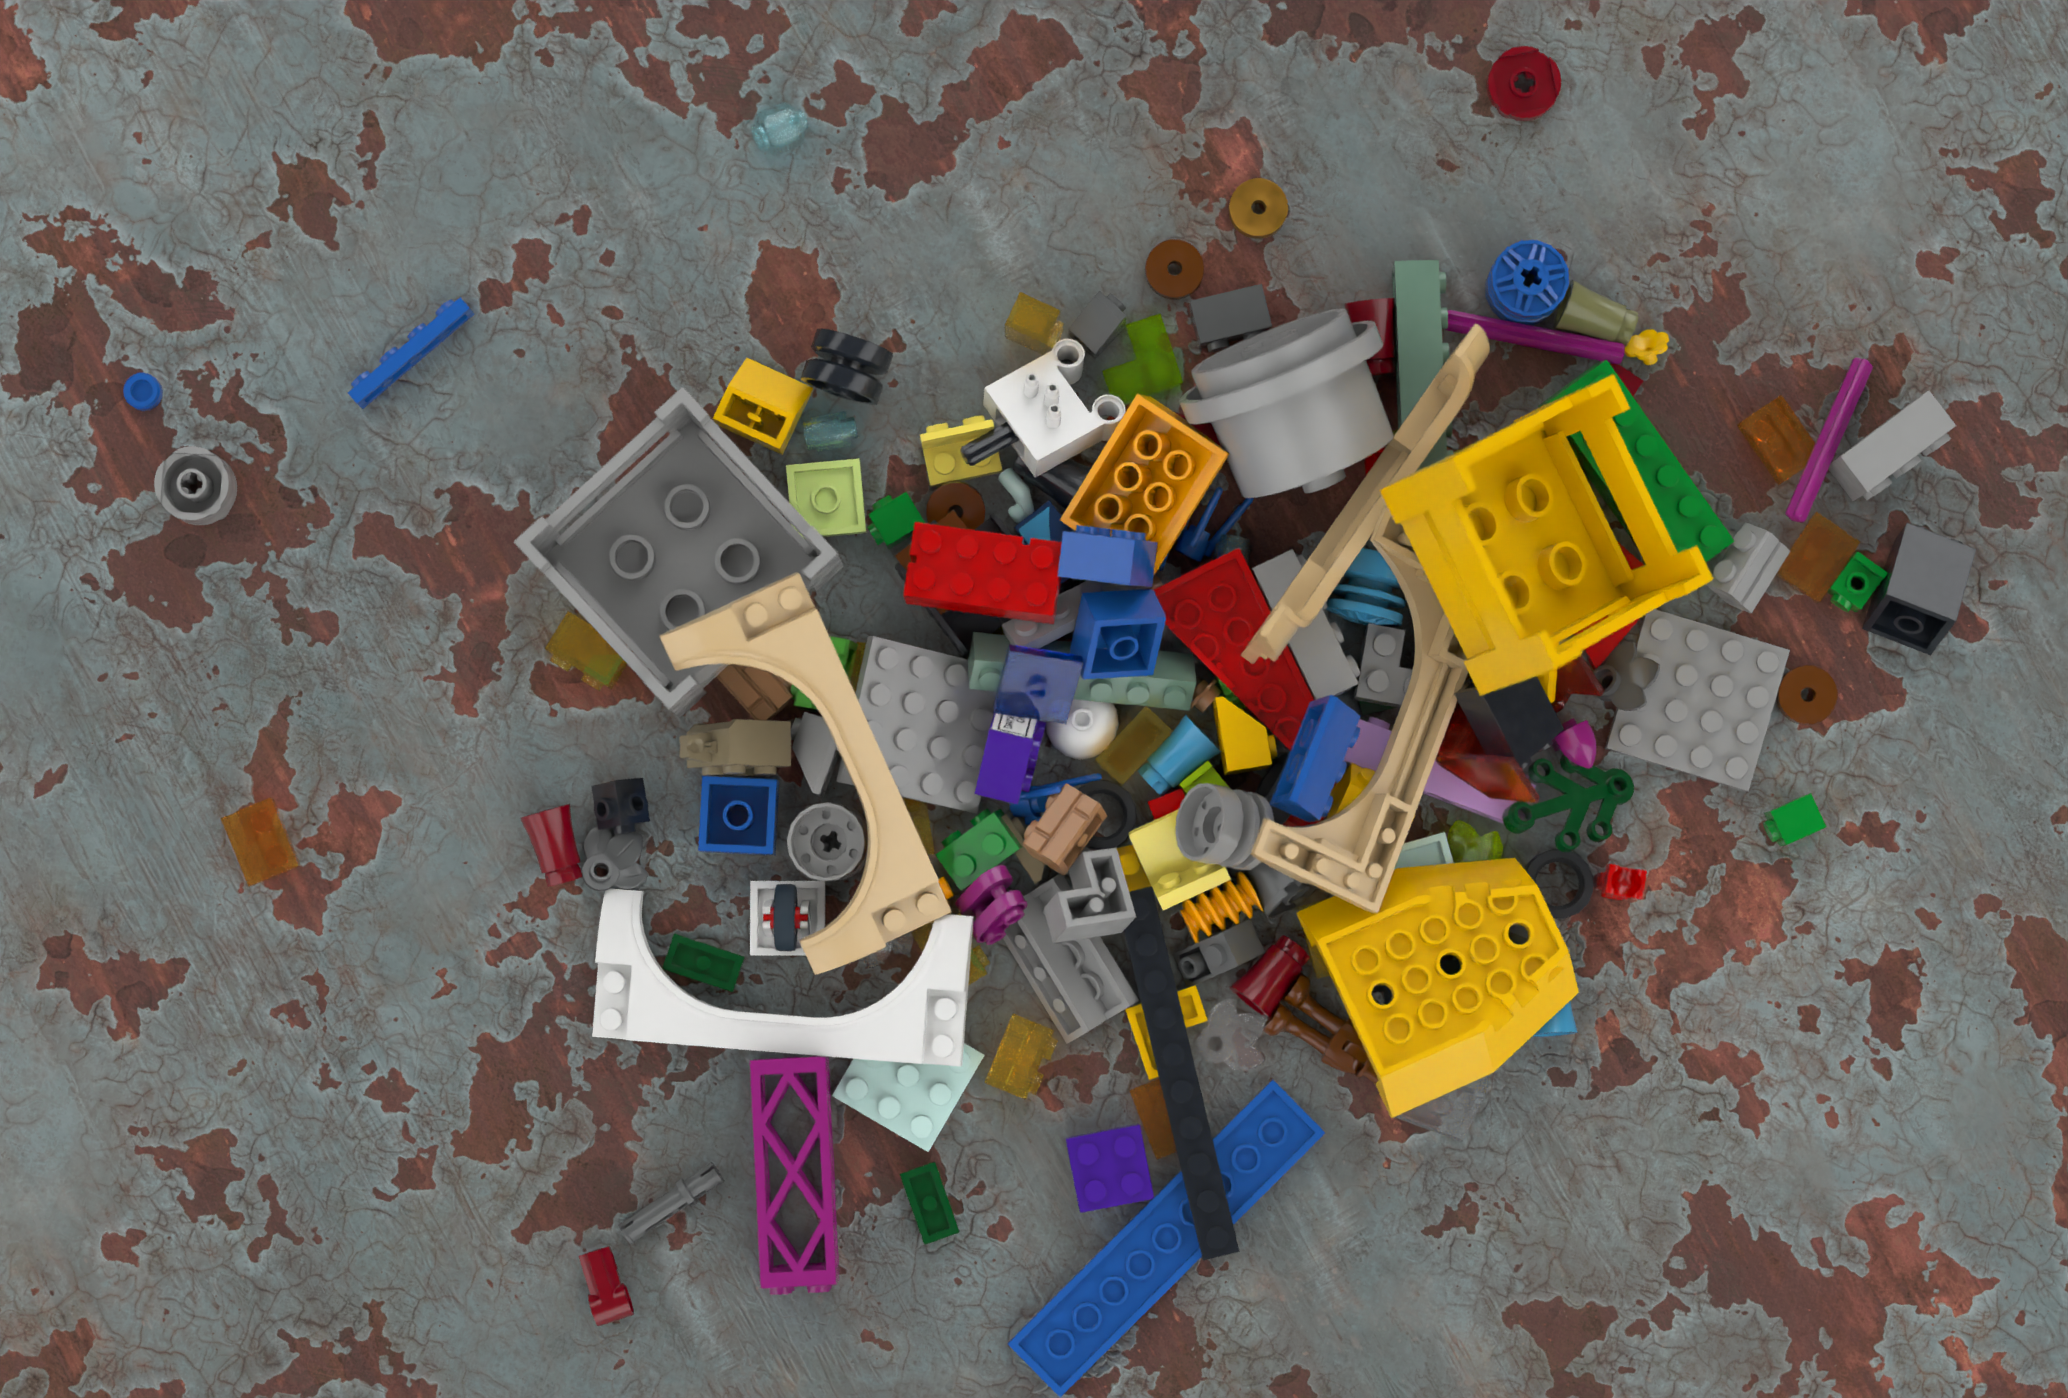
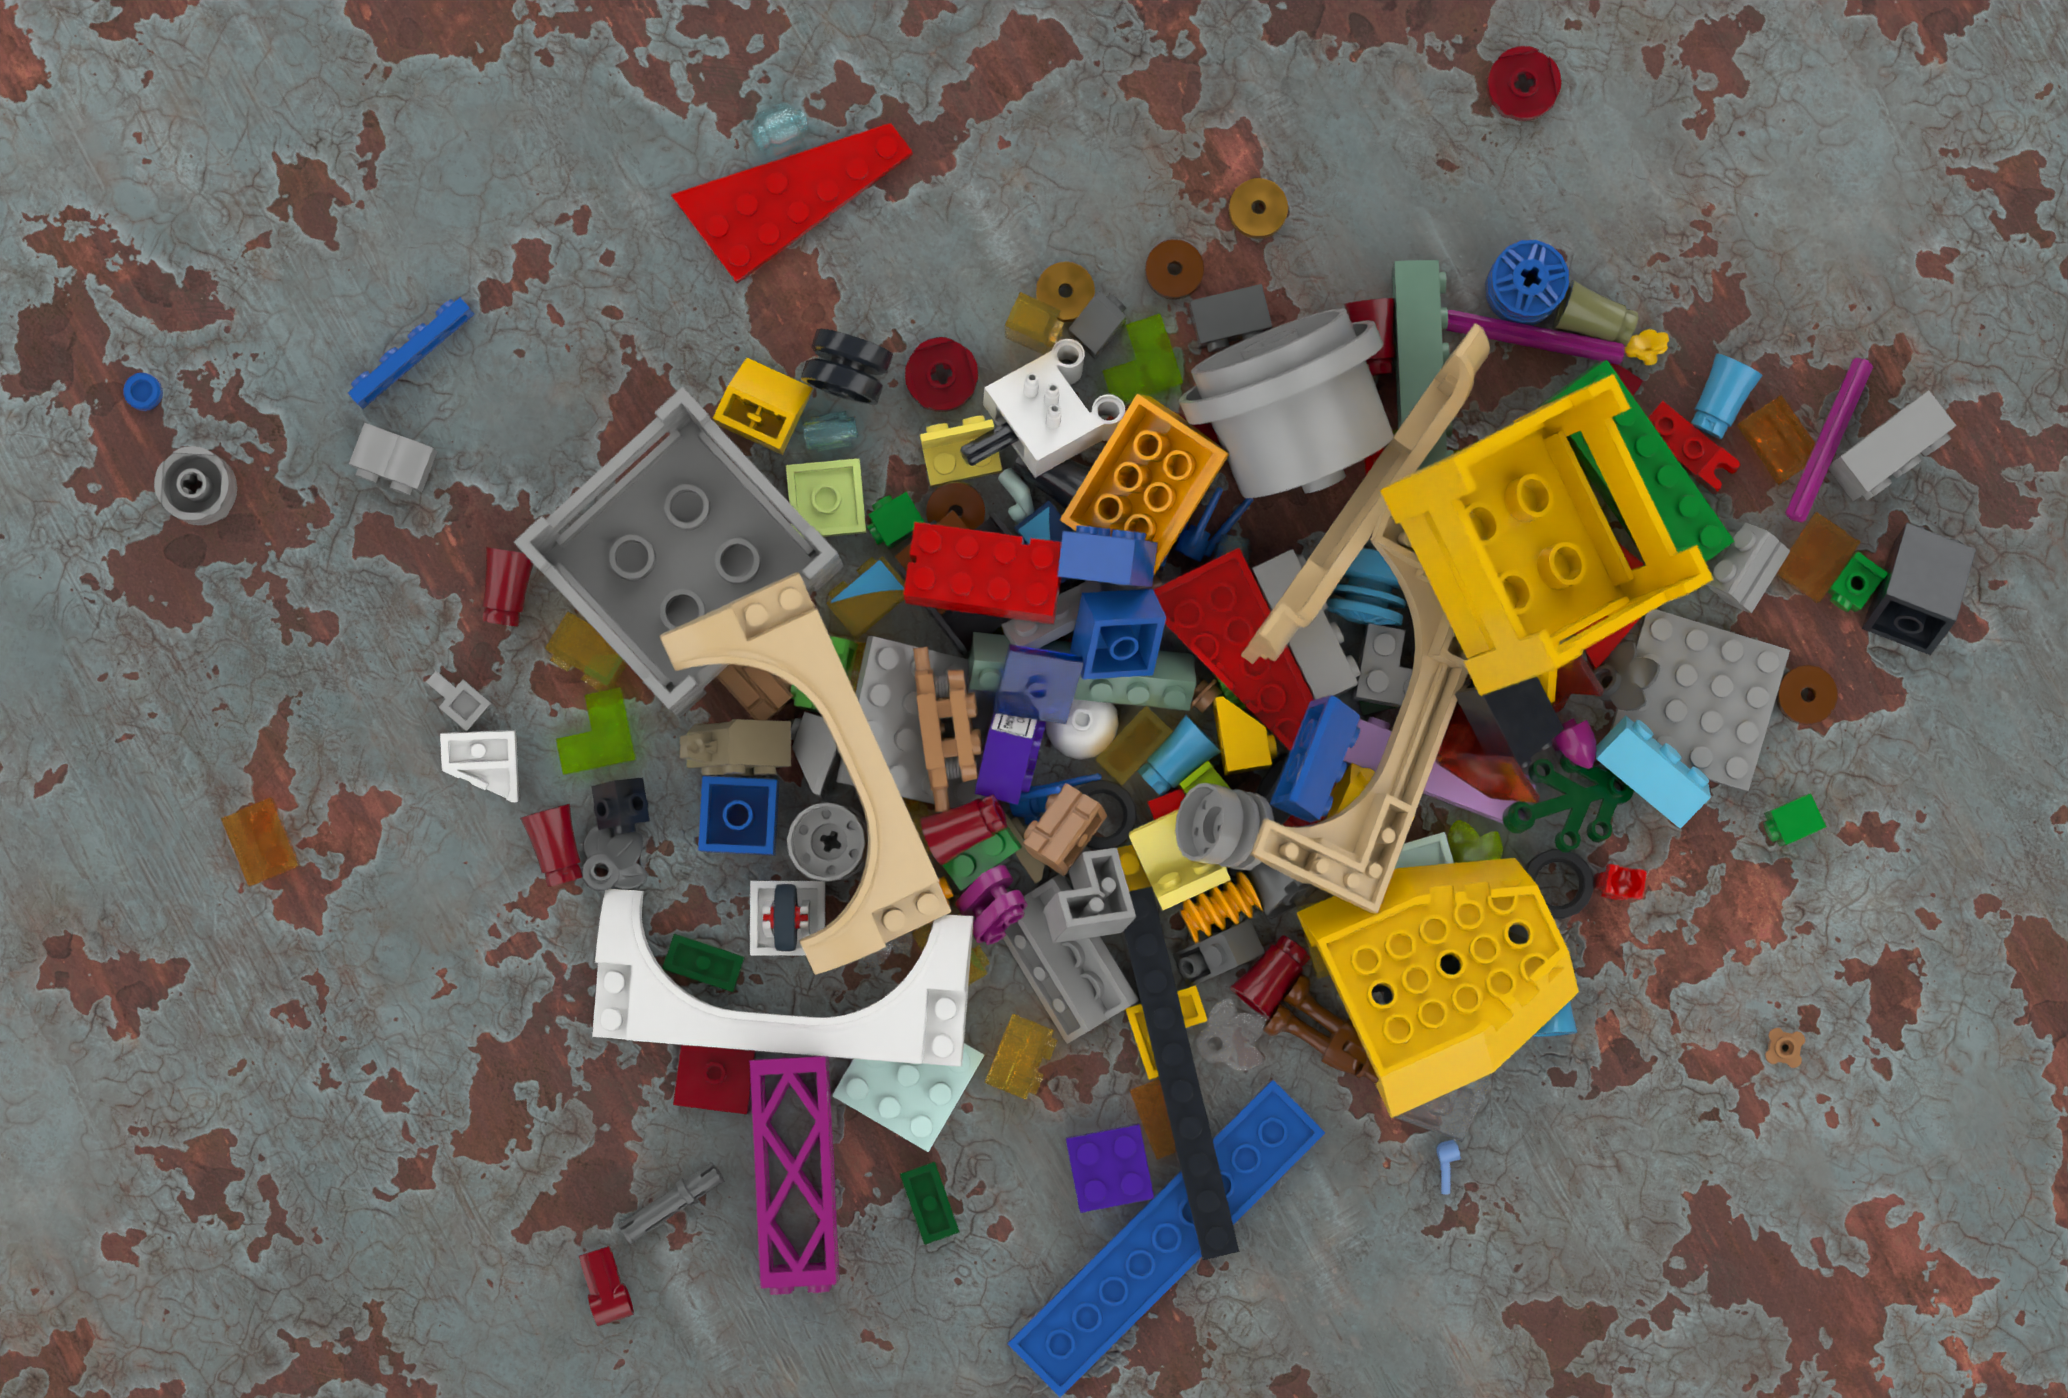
(392, 458): none -> light grey brick
(461, 702): none -> light grey plate
(483, 759): none -> white wing
(505, 586): none -> dark red plant
(608, 741): none -> clear neon green plate
(714, 1078): none -> dark red plate
(772, 205): none -> red wing
(867, 597): none -> clear yellow brick
(953, 357): none -> dark red plate
(962, 827): none -> dark red plant
(965, 743): none -> medium nougat piece
(1068, 275): none -> pearl gold piece
(1447, 1152): none -> medium blue hand
(1653, 770): none -> medium azure brick
(1692, 448): none -> red plate
(1724, 395): none -> dark azure plant
(1777, 1040): none -> medium nougat plate

